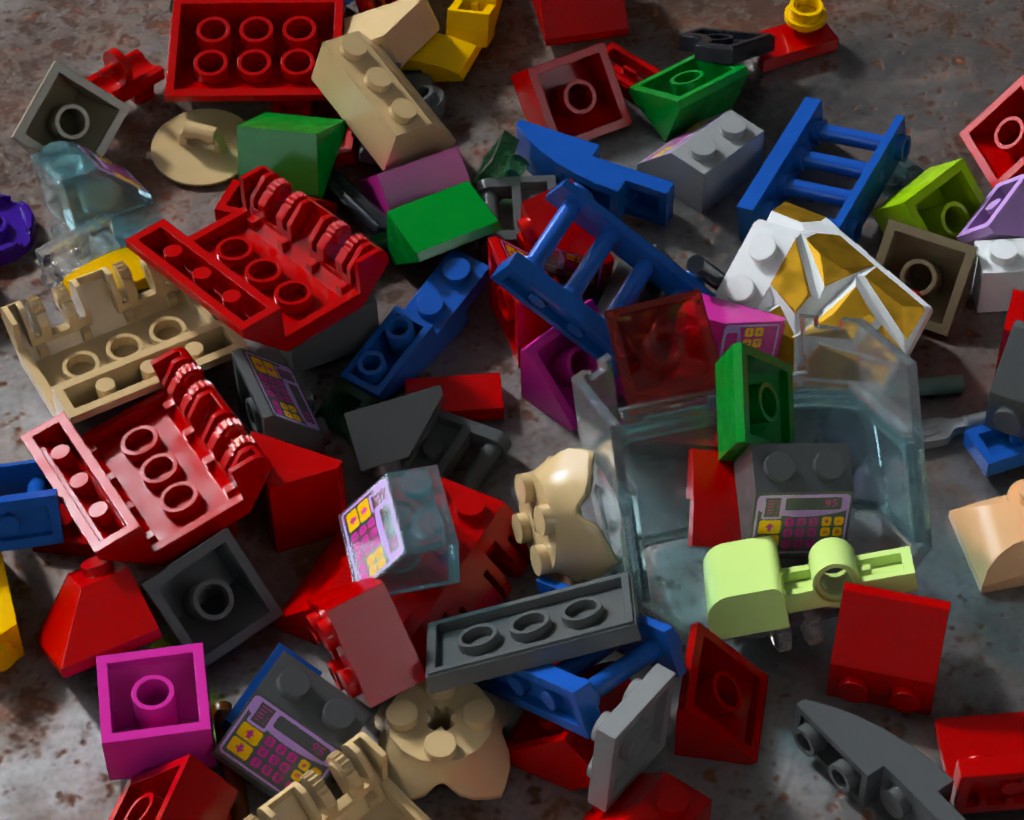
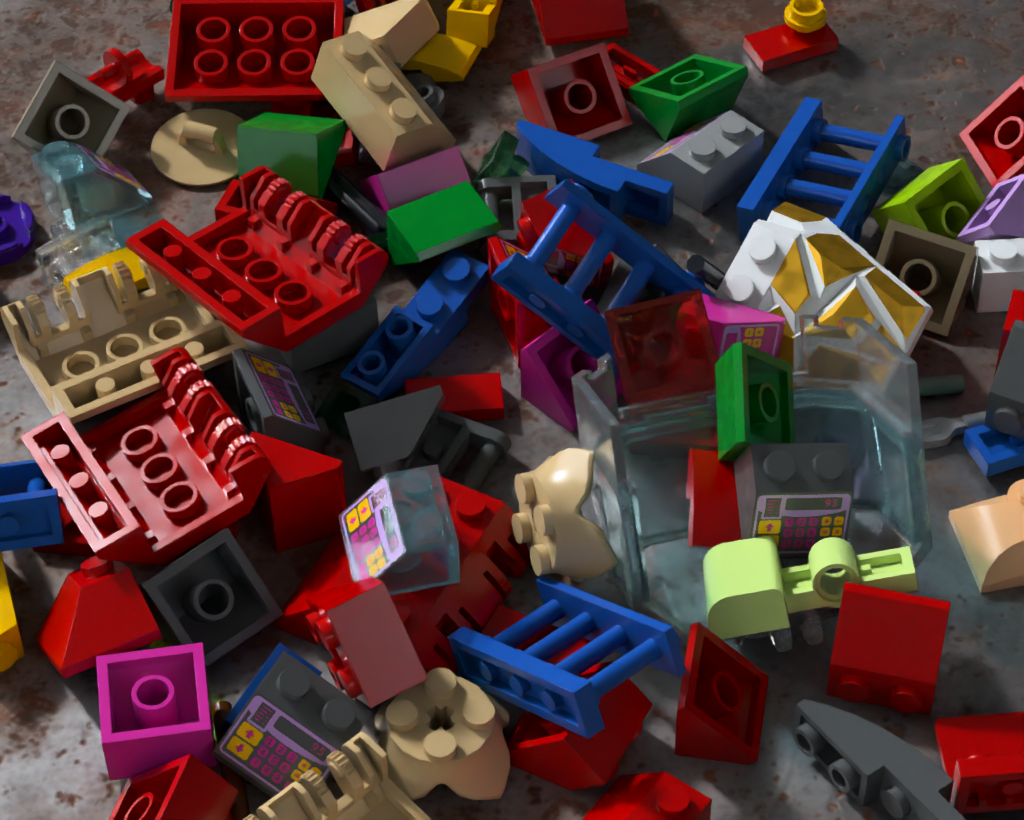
(532, 632): dark grey tile -> none
(629, 736): light grey plate -> none
(725, 45): black tile -> none

